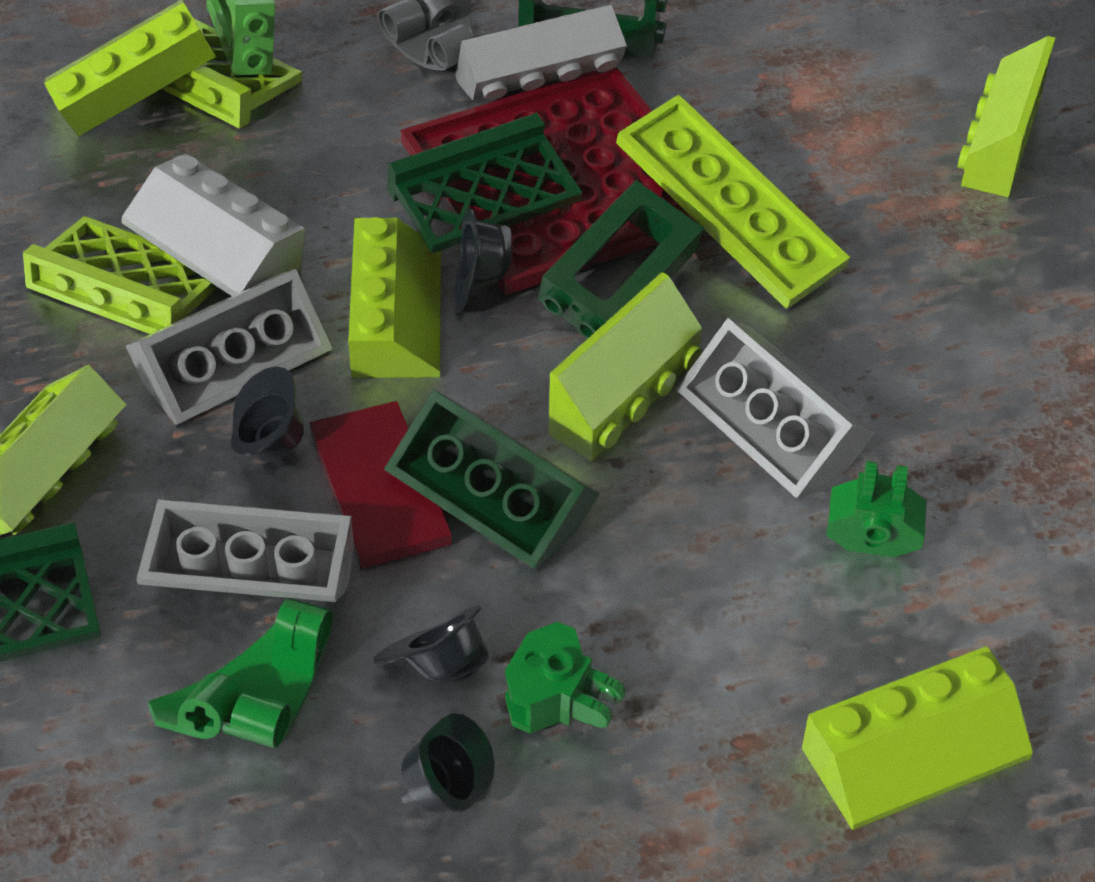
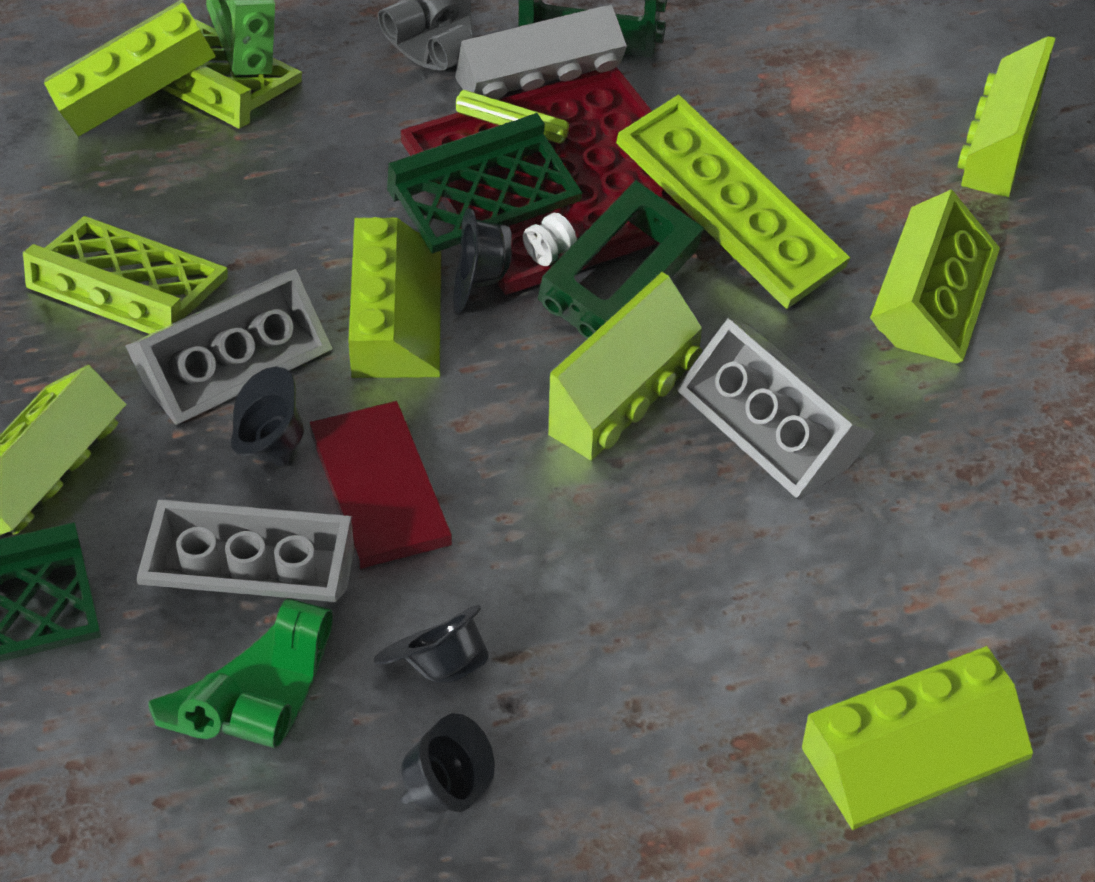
(214, 226): slope -> none
(490, 480): dark green slope -> none
(501, 112): none -> lime axle
(549, 239): none -> white wheel
(552, 680): green hinge -> none
(877, 513): green hinge -> none
(936, 280): none -> lime slope

